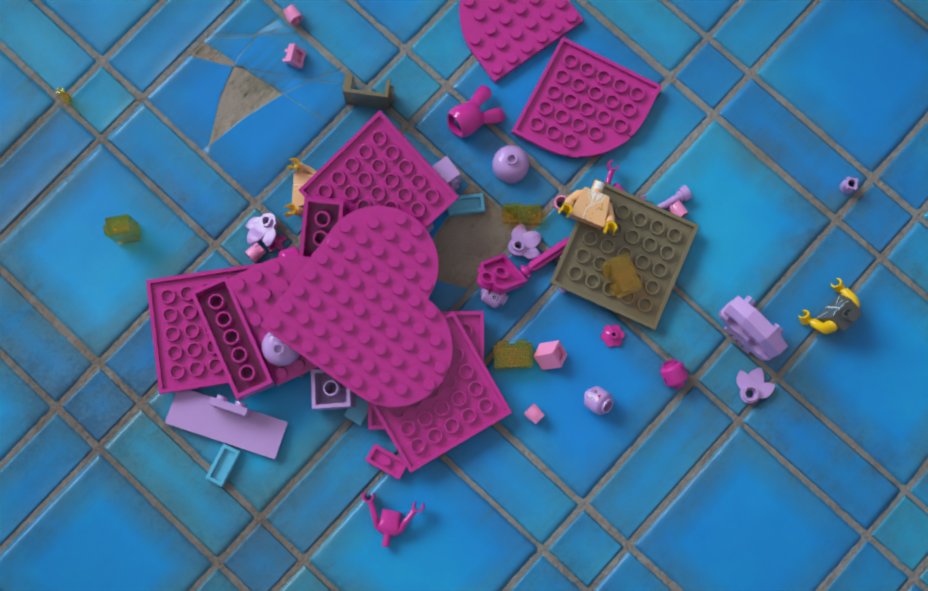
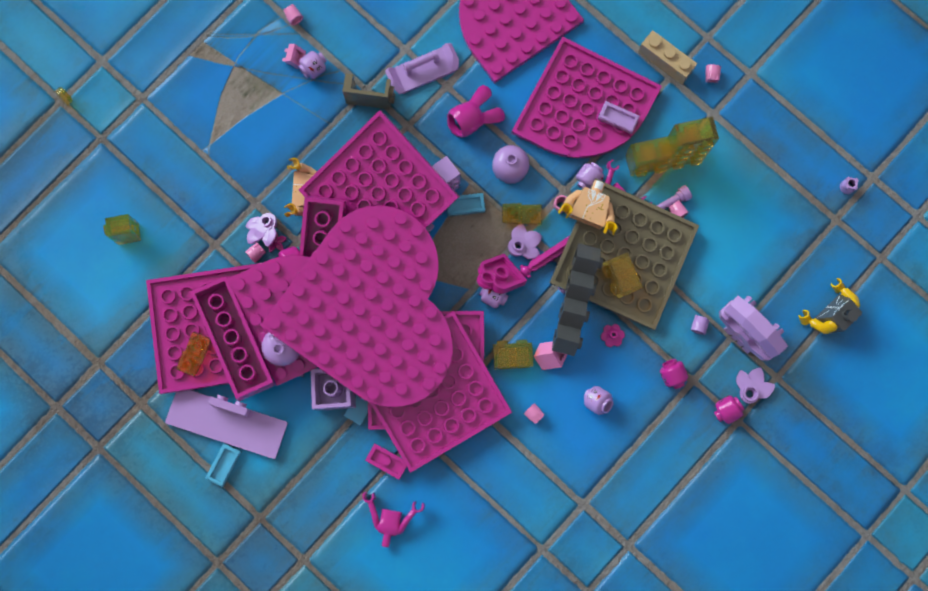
(194, 354): none -> slope
(312, 64): none -> lavender head
(423, 69): none -> lavender piece
(574, 307): none -> dark grey brick
(588, 173): none -> lavender head
(618, 117): none -> lavender tile
(667, 57): none -> tan brick
(684, 145): none -> clear yellow brick
(700, 325): none -> lavender hose
(713, 73): none -> bright pink hose
(729, 409): none -> dark pink head

